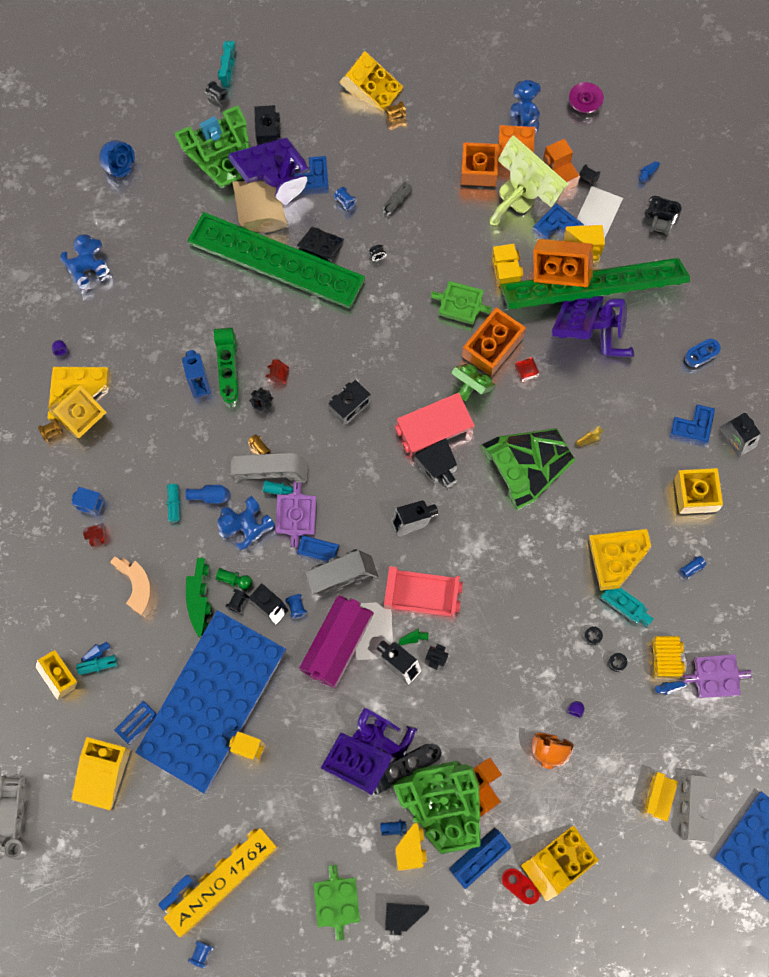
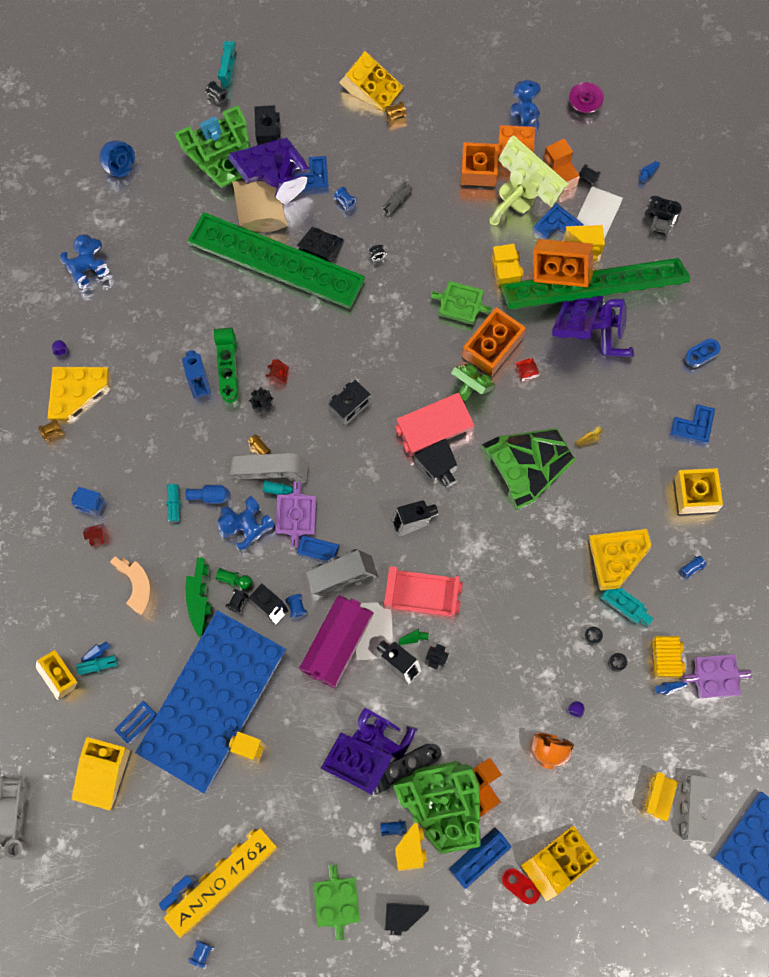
(77, 410): yellow brick -> none
(741, 434): black torso -> none

